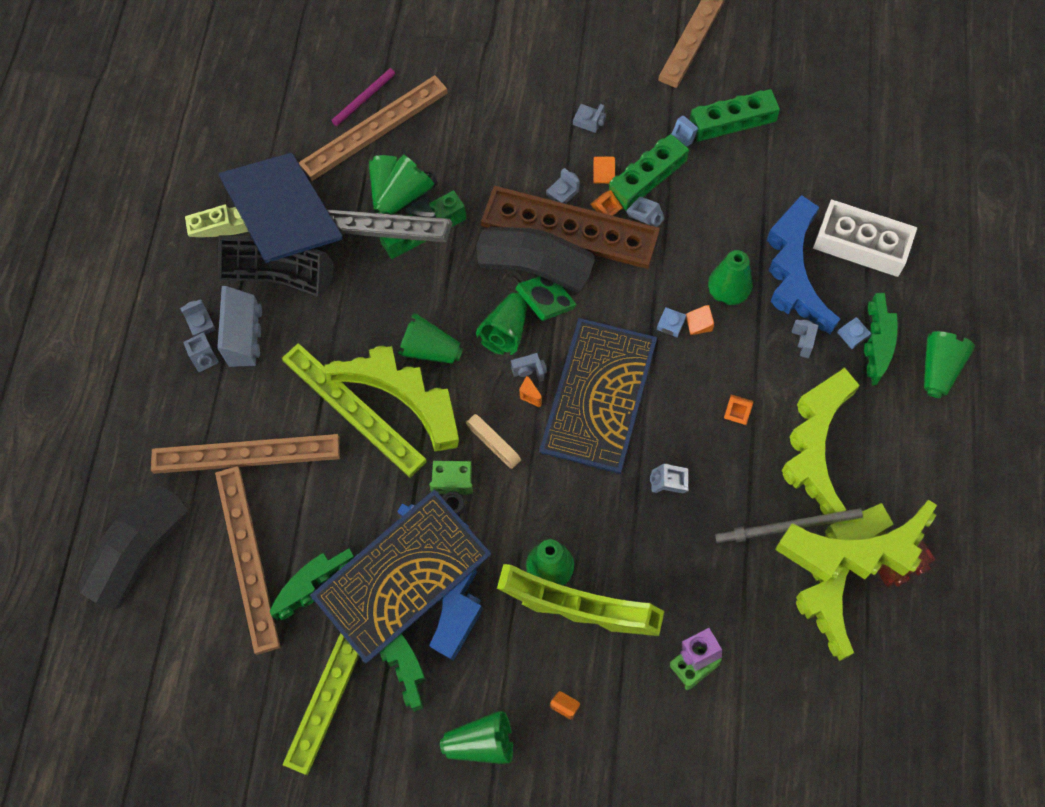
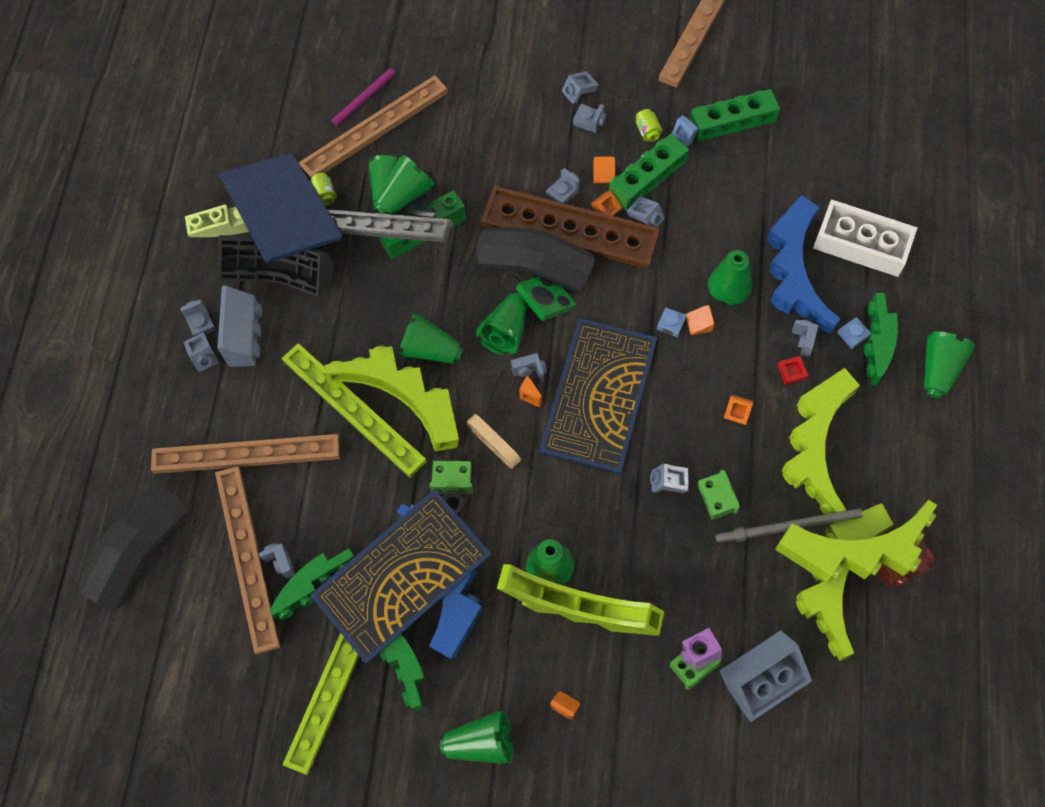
(282, 563): none -> sand blue bracket
(324, 188): none -> lime brick
(579, 84): none -> sand blue bracket
(648, 125): none -> lime brick
(719, 495): none -> bright green piece
(766, 675): none -> sand blue slope
(792, 370): none -> red plate

